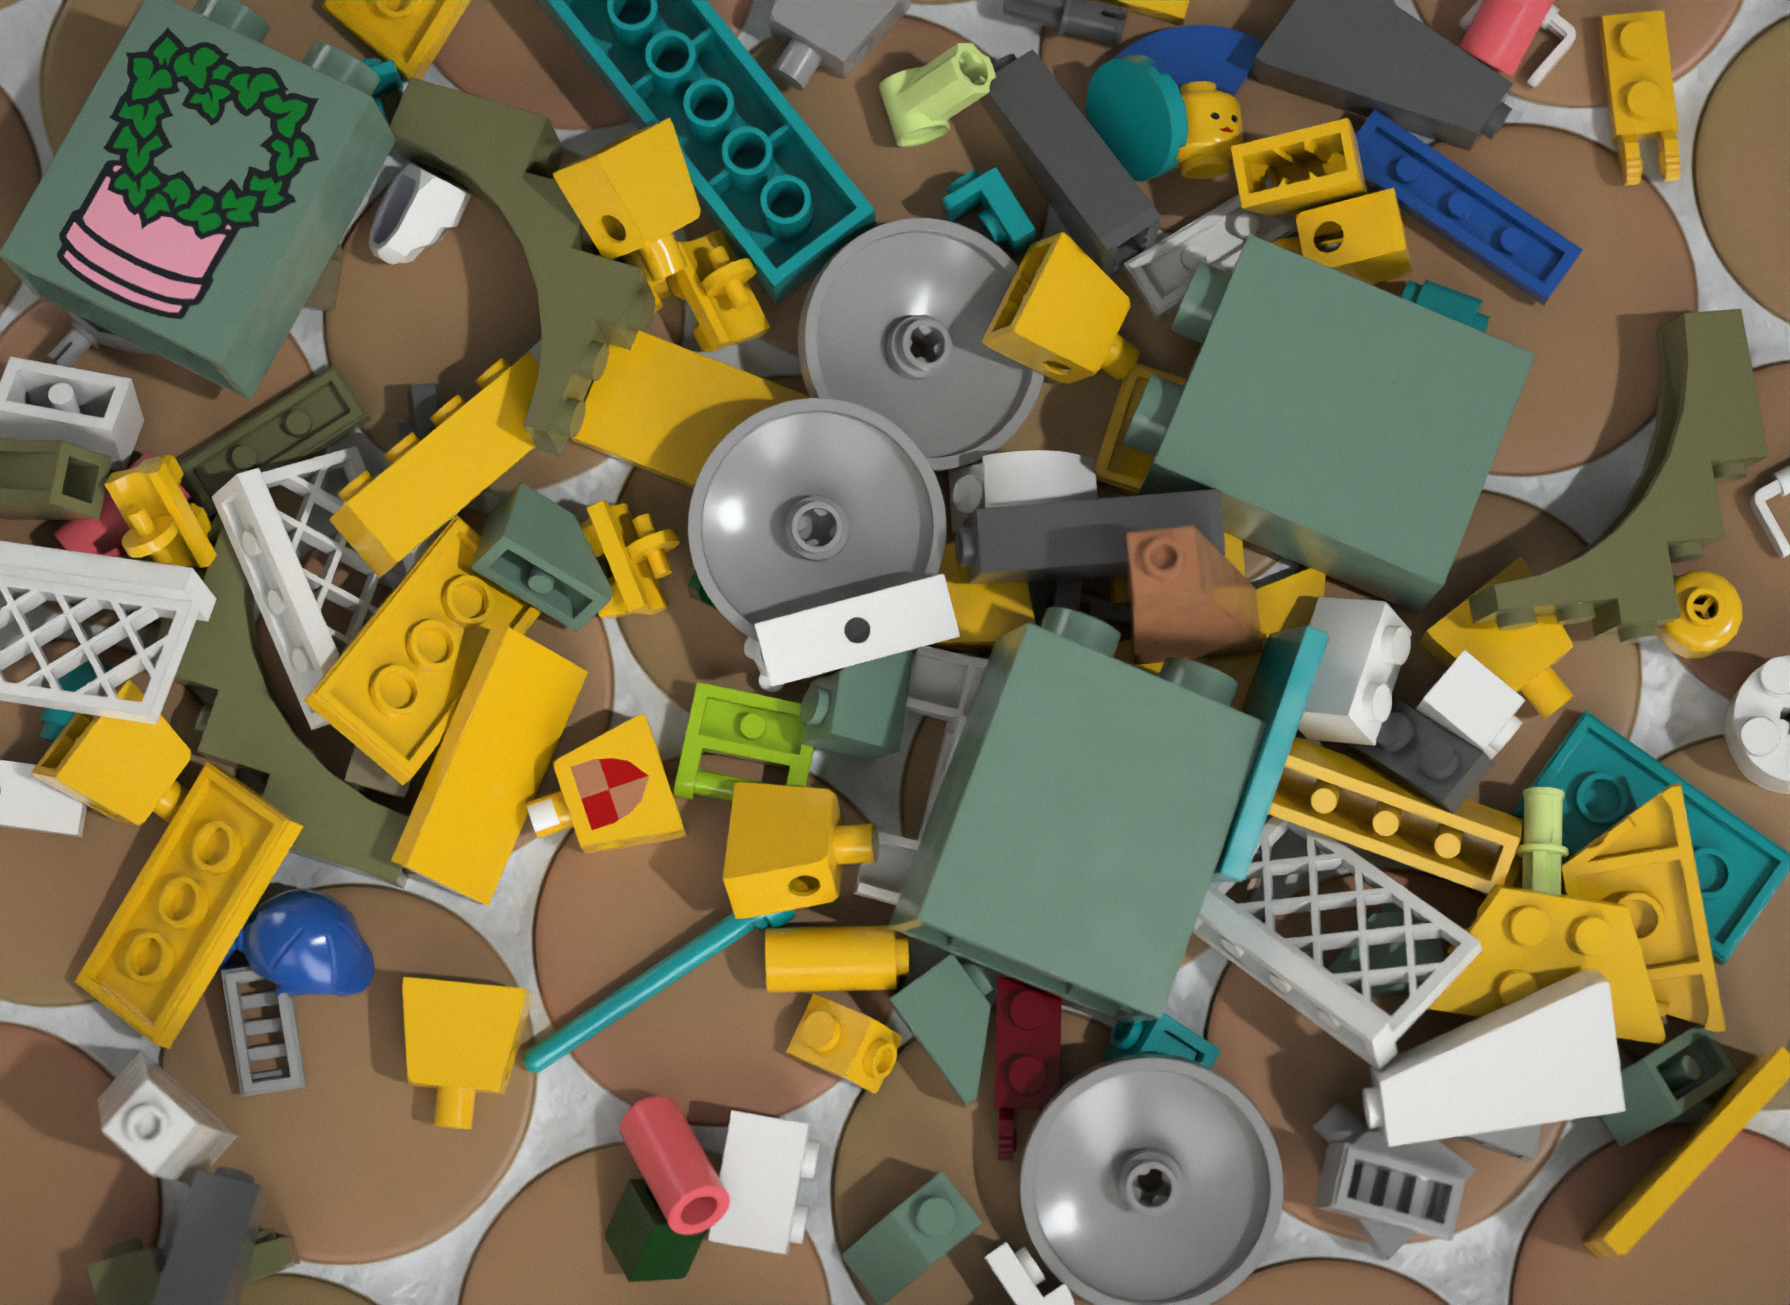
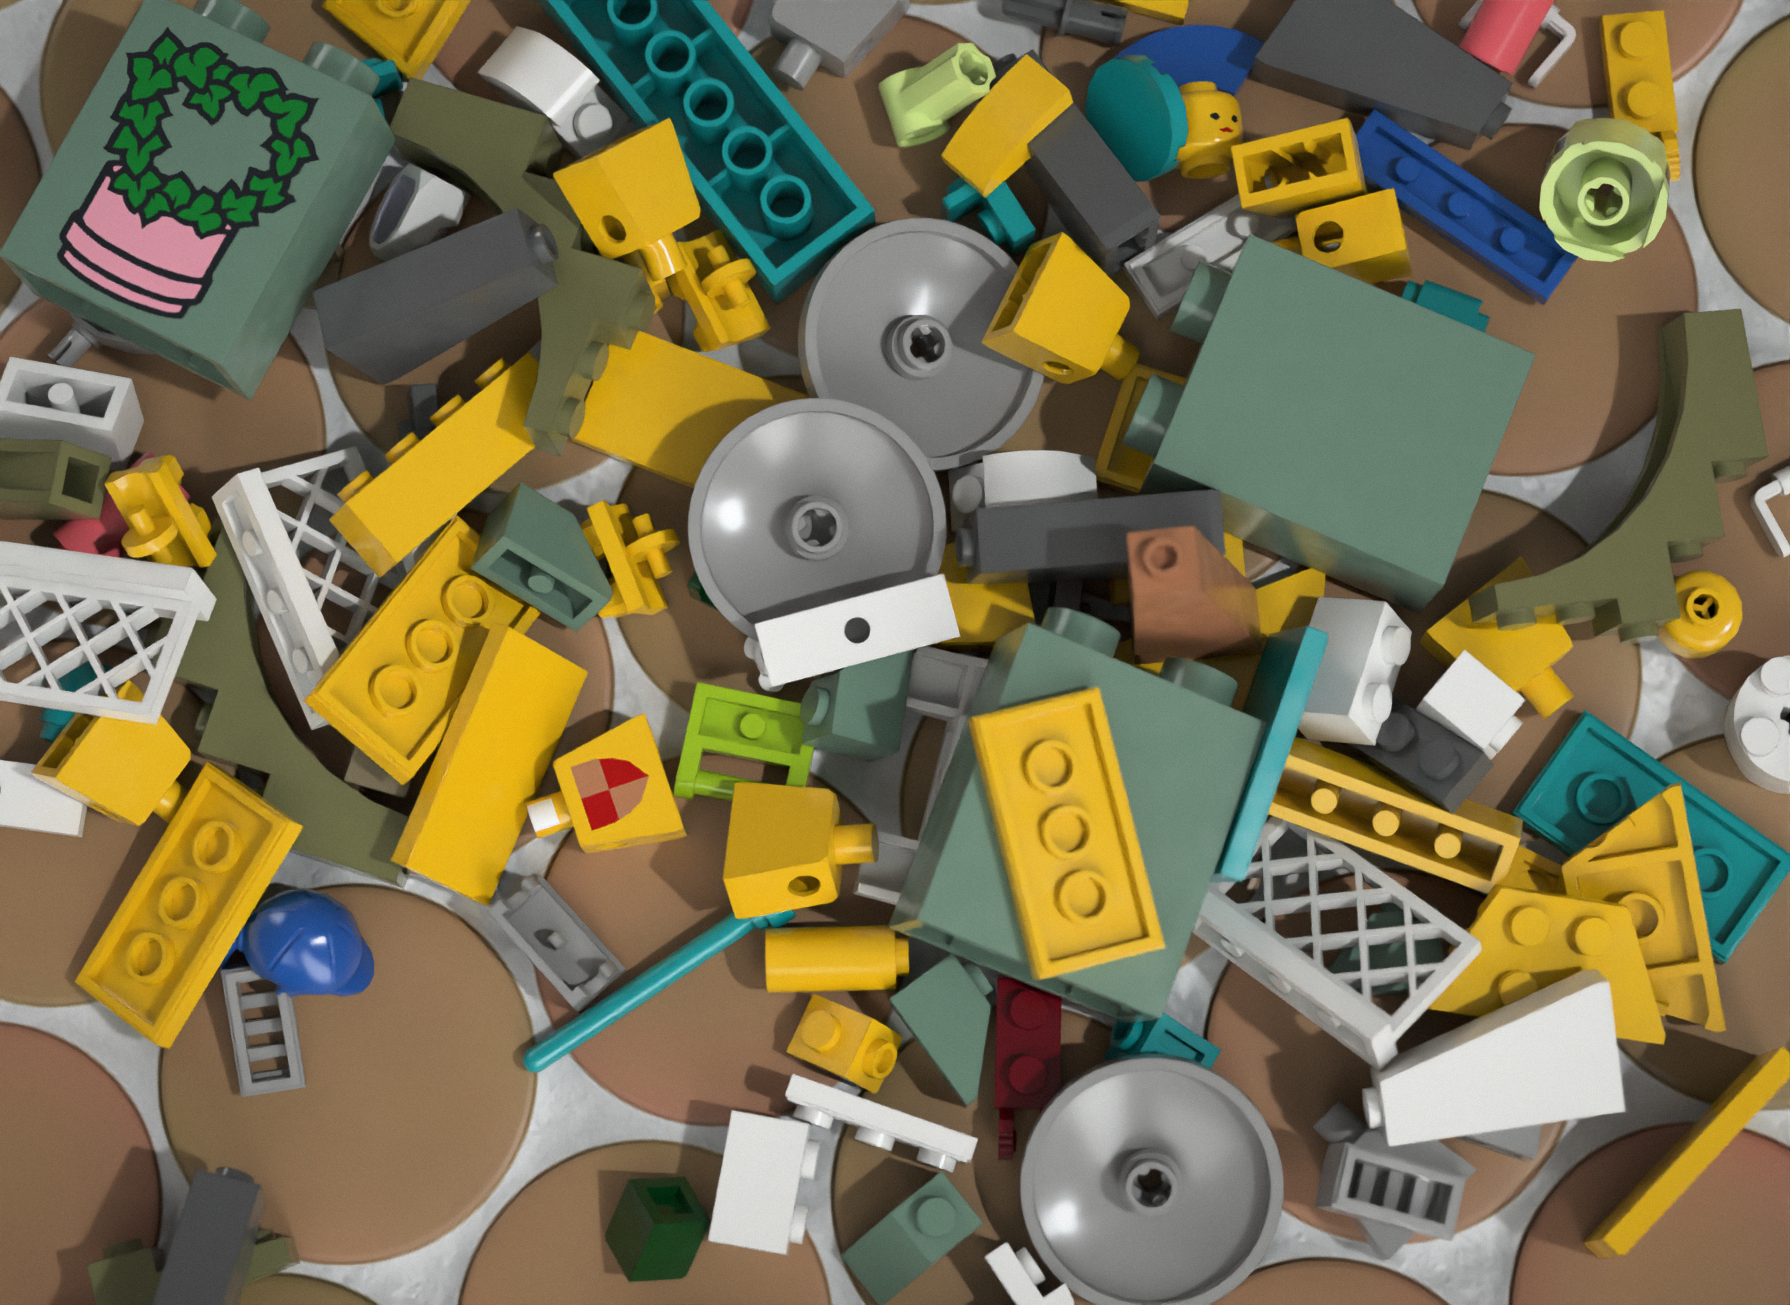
(161, 1122): white slope -> none
(277, 436): olive tile -> none
(436, 295): none -> dark grey slope
(461, 1042): yellow torso -> none
(550, 81): none -> white brick
(557, 941): none -> light grey hinge
(674, 1165): coral brick -> none
(879, 1124): none -> white tile
(997, 131): none -> yellow slope
(1066, 833): none -> yellow tile
(1542, 839): yellowish green axle -> none
(1611, 154): none -> yellowish green brick
(1669, 1083): sand green slope -> none

